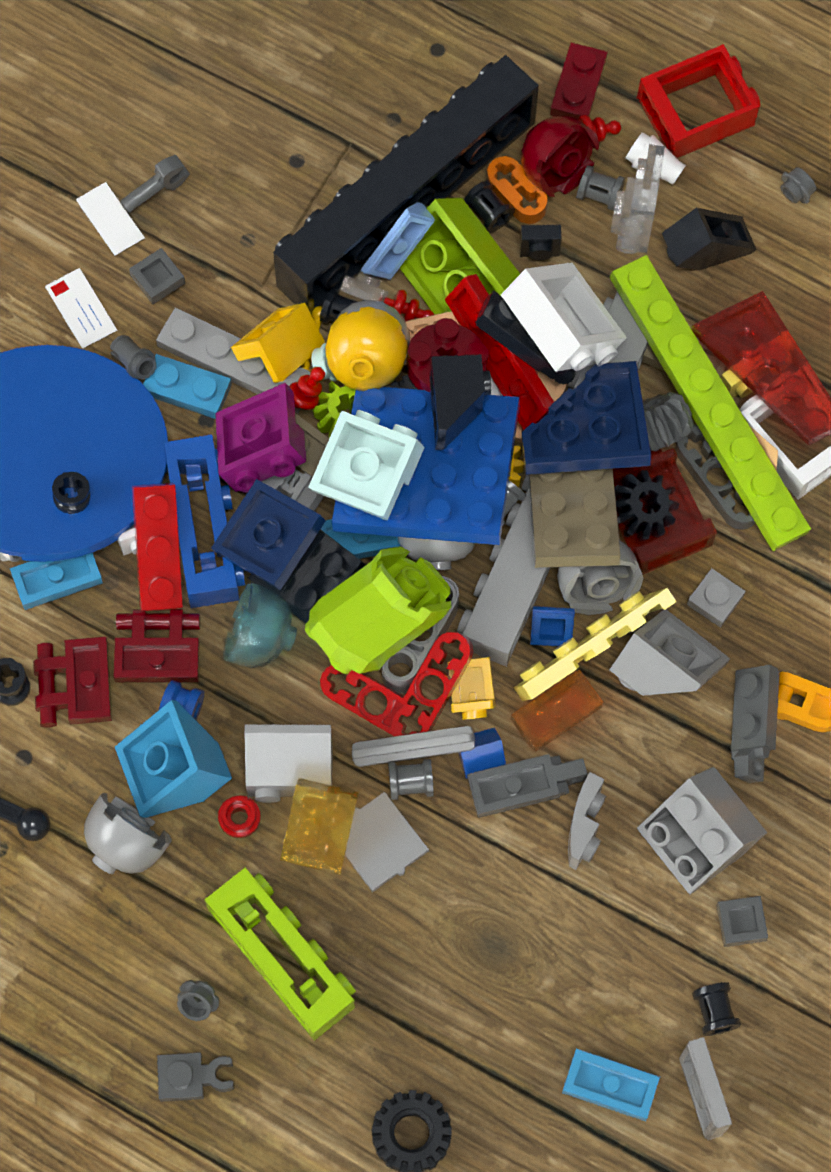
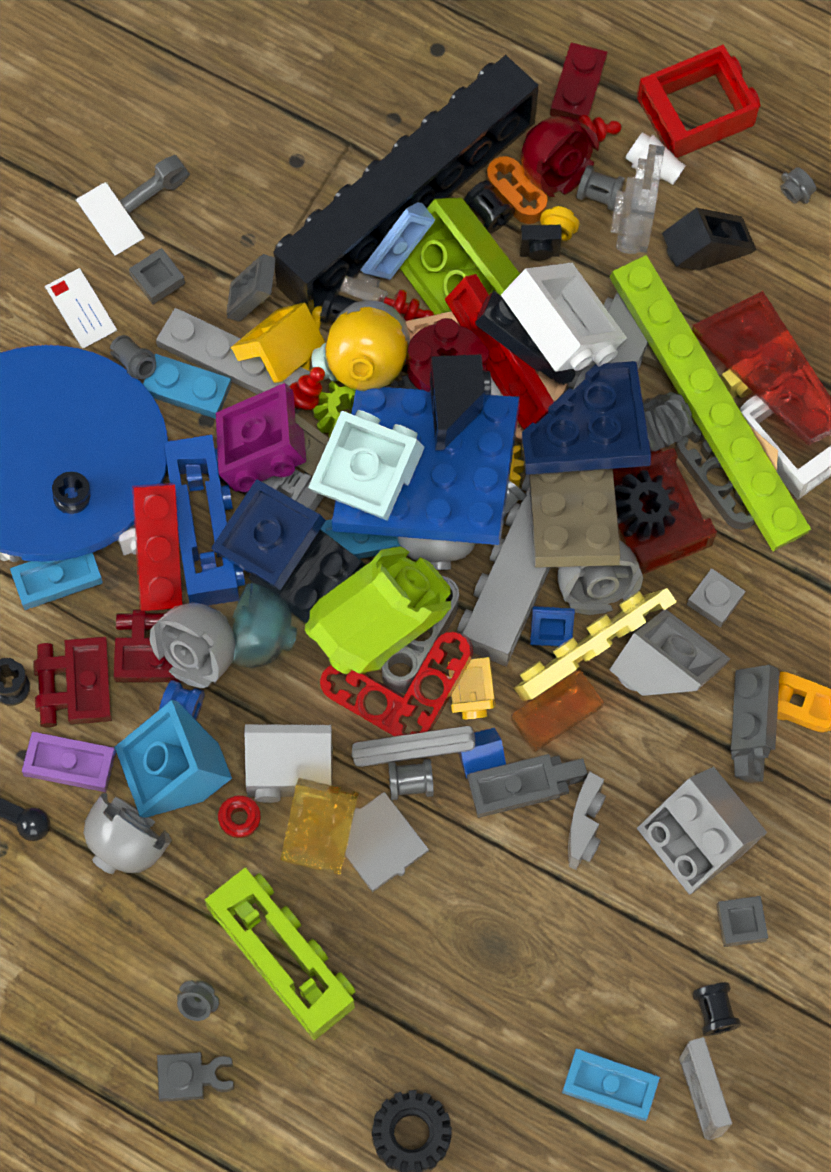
(69, 761): none -> medium lavender plate
(195, 642): none -> light grey cylinder
(251, 288): none -> dark grey plate
(561, 216): none -> yellow plate

